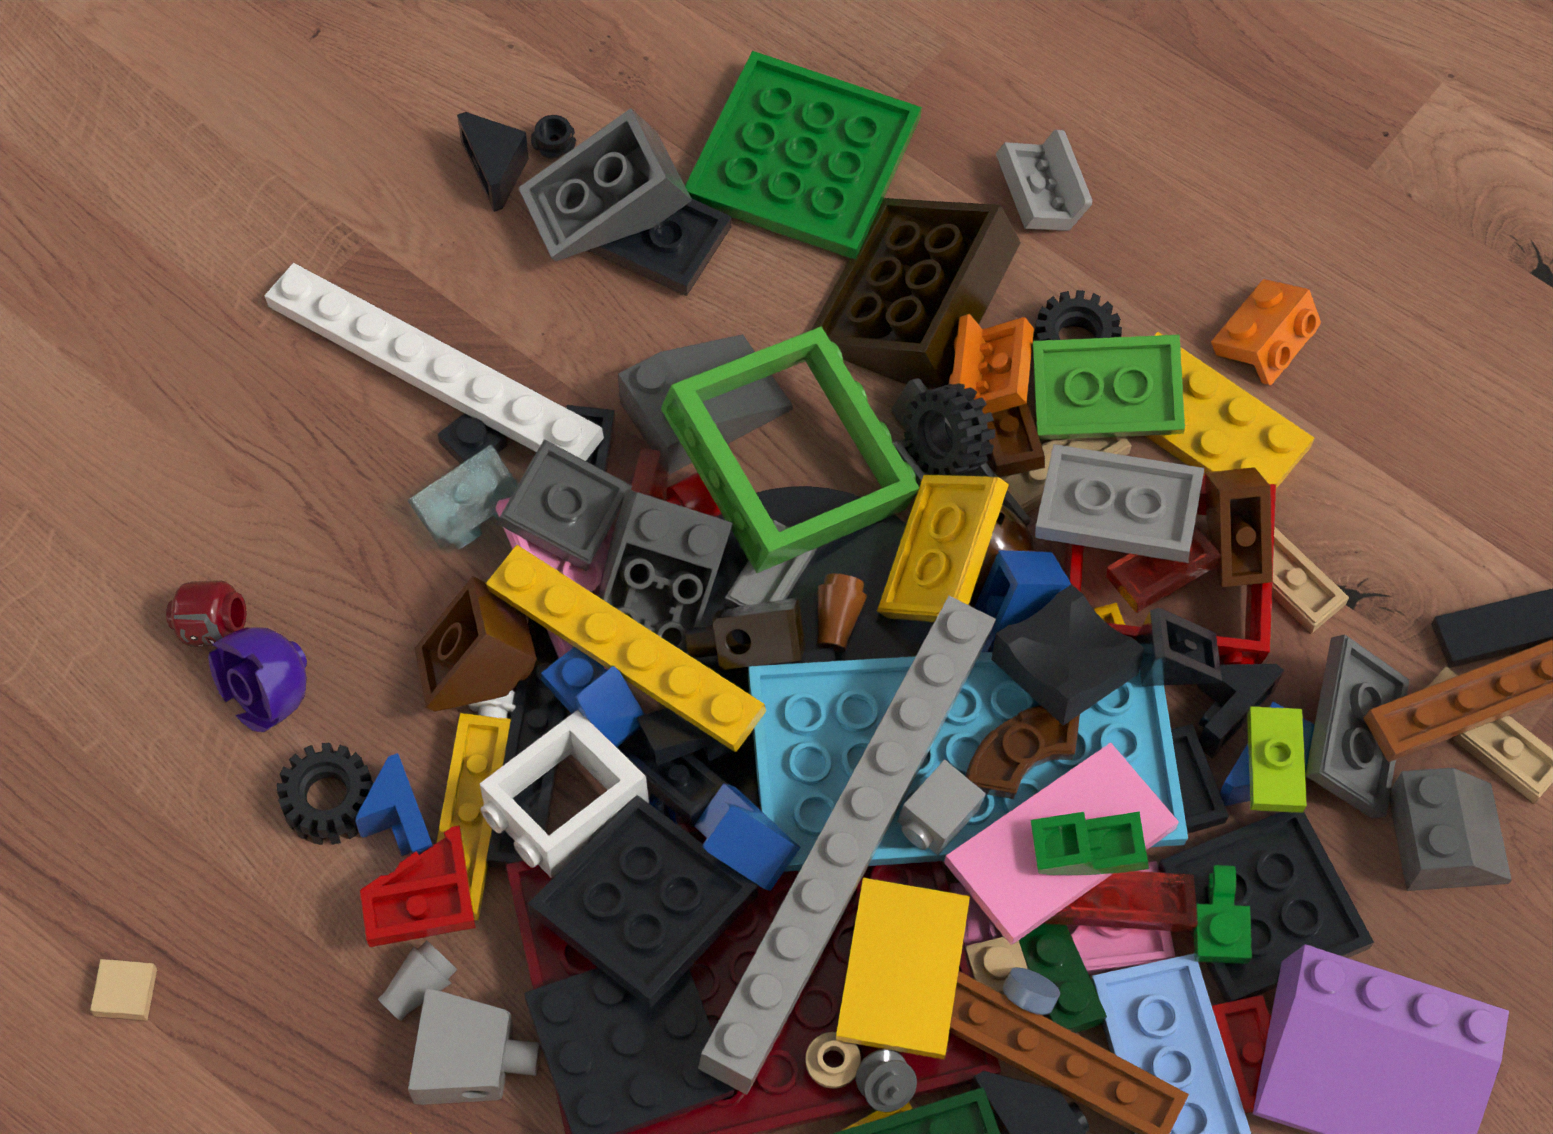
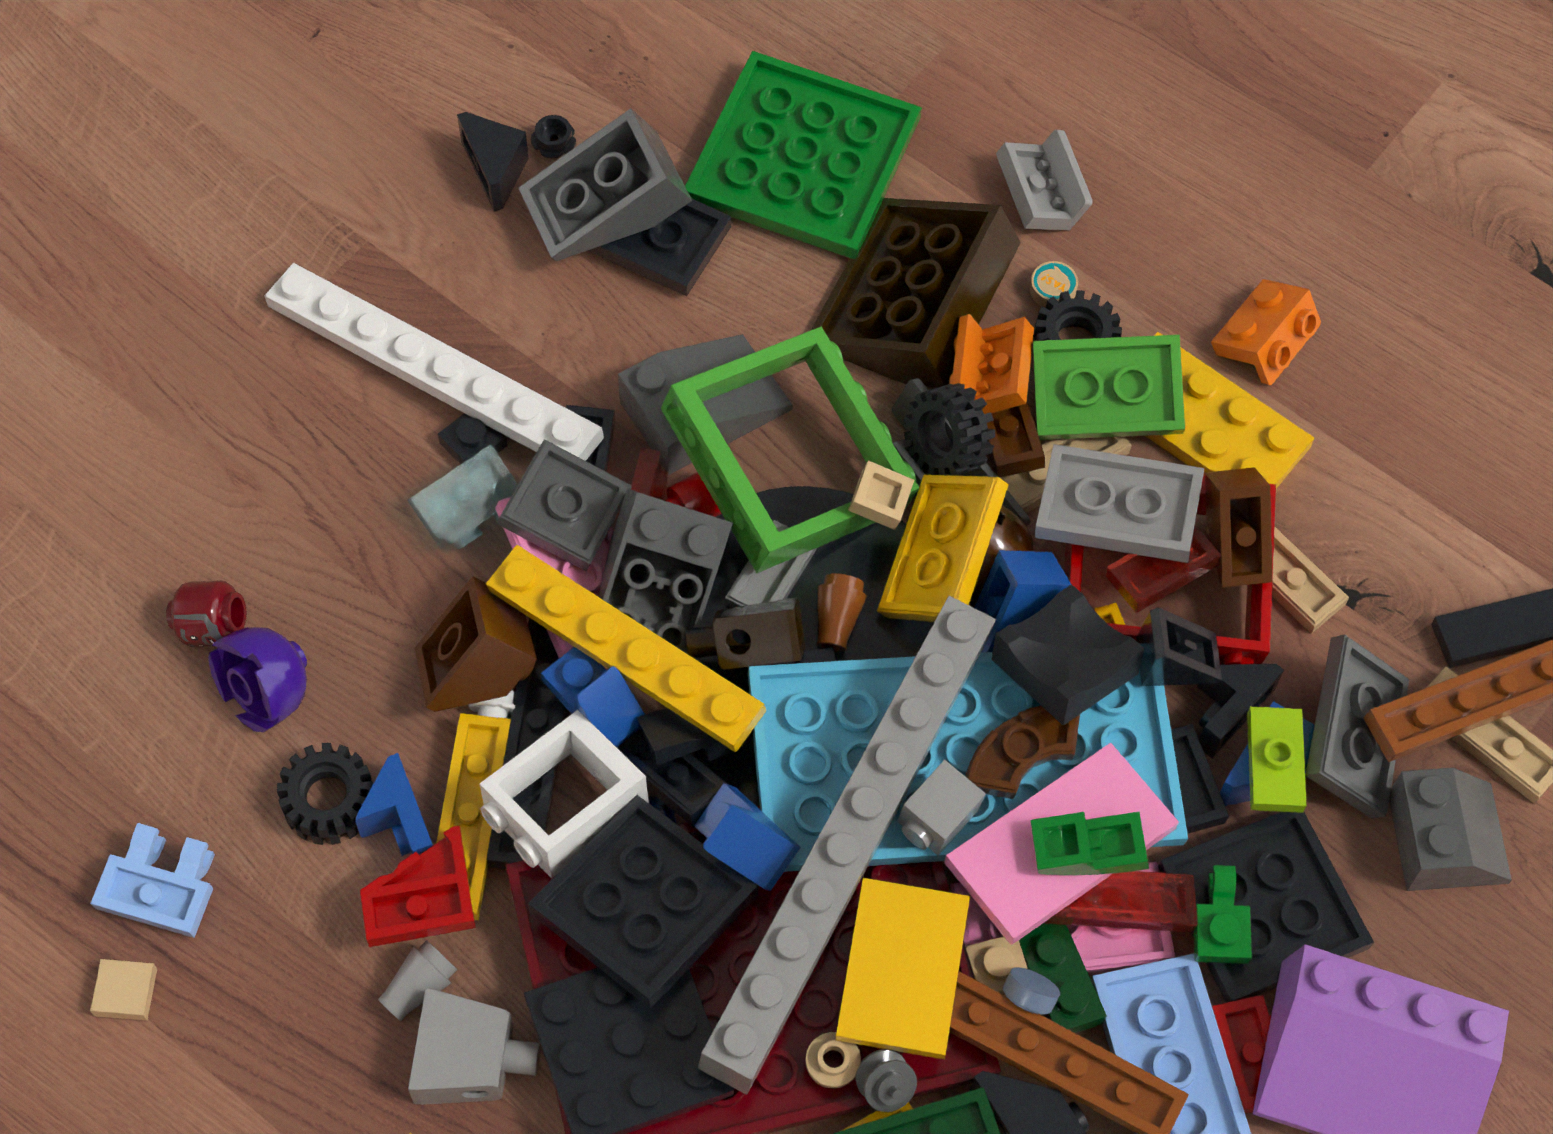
(154, 895): none -> light blue plate
(881, 495): none -> tan plate
(1050, 280): none -> tan tile

